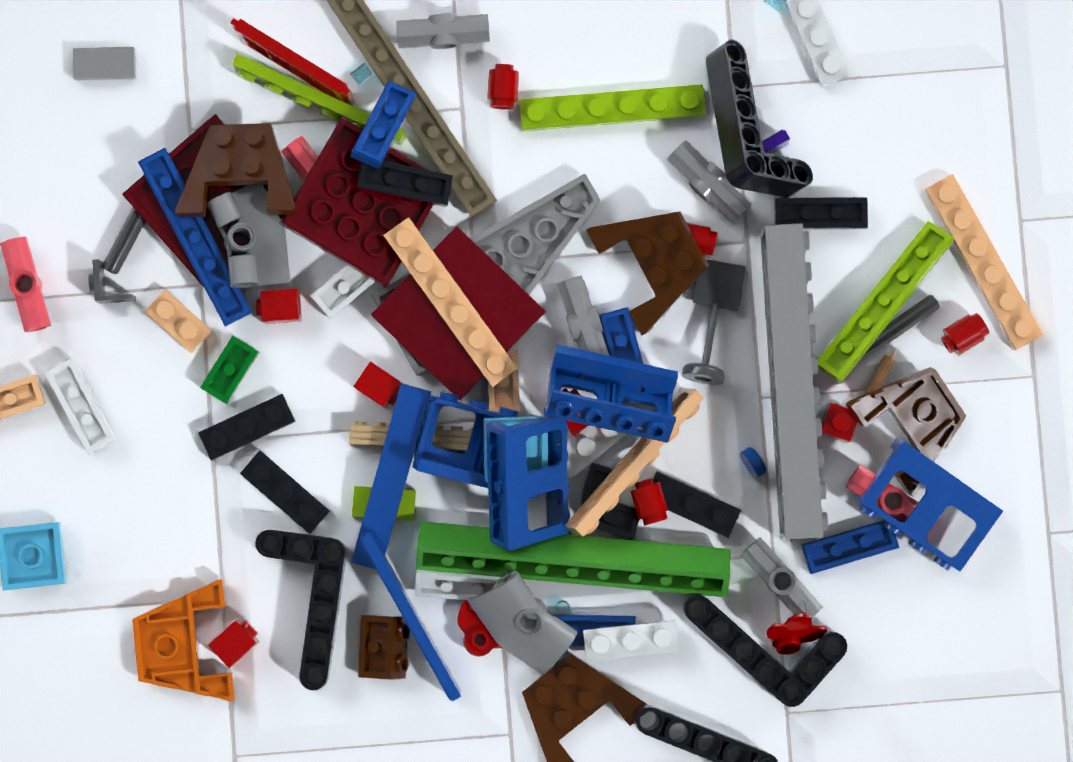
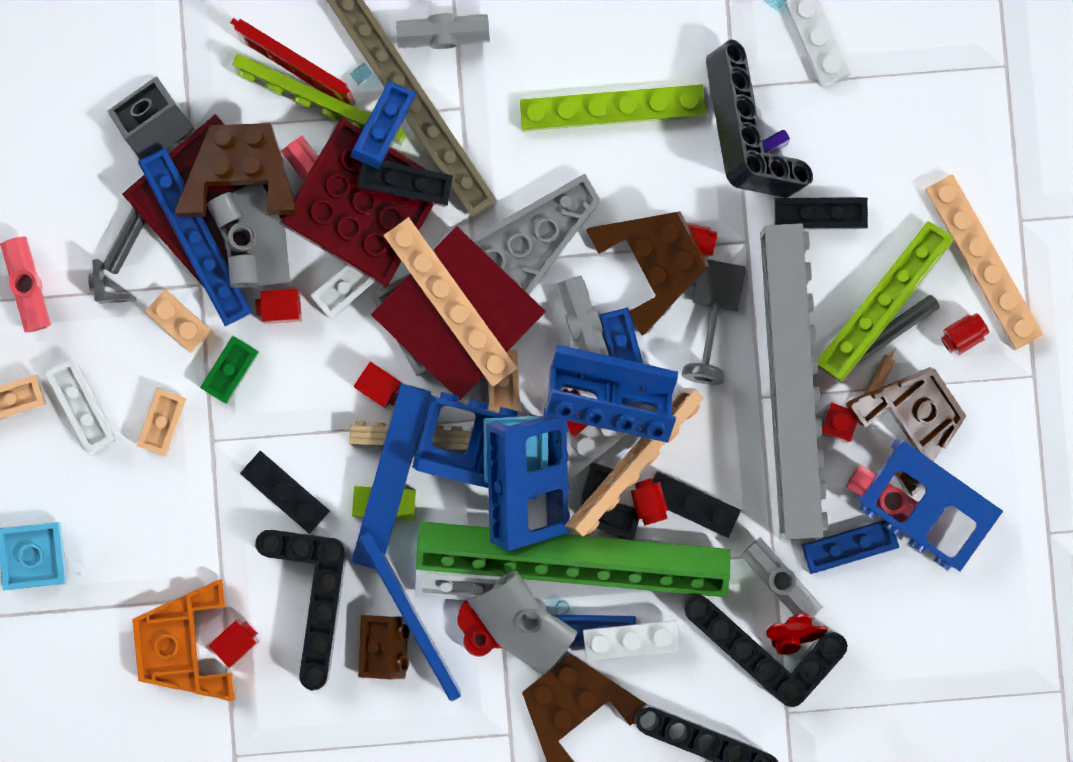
(104, 63): light grey tile -> none
(150, 119): none -> dark grey slope
(161, 422): none -> light nougat plate
(247, 427): black plate -> none
(503, 87): red brick -> none
(708, 181): light grey piece -> none
(753, 462): blue tile -> none

